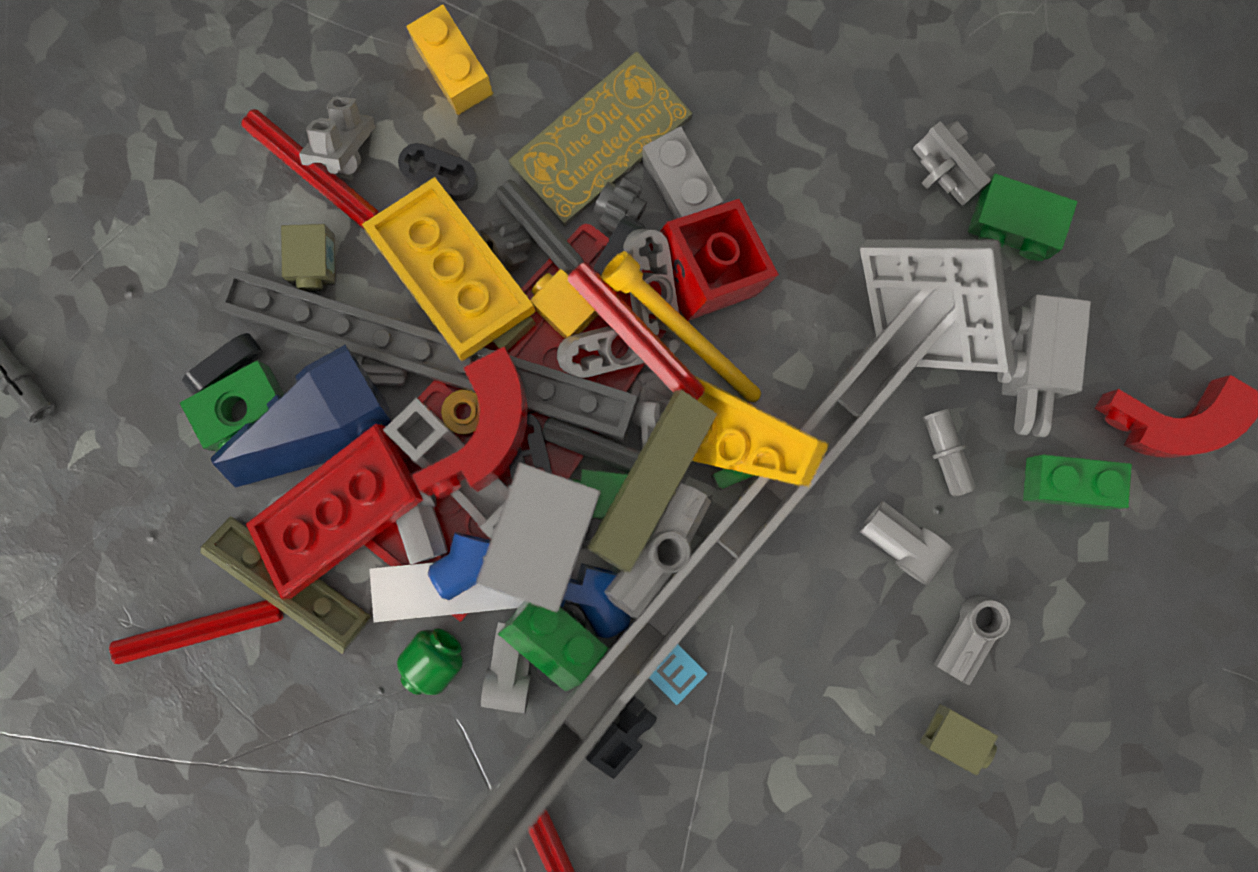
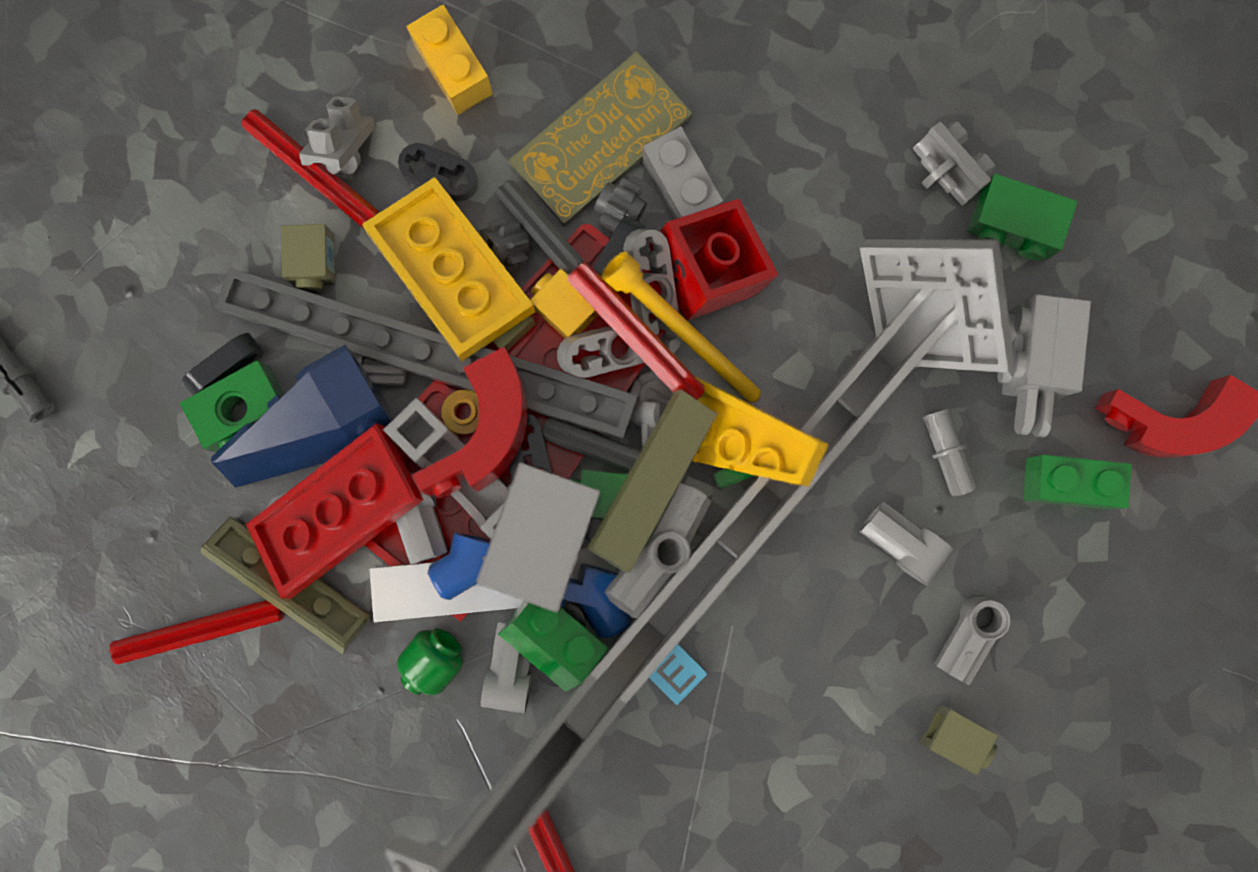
(620, 740): black plate -> none

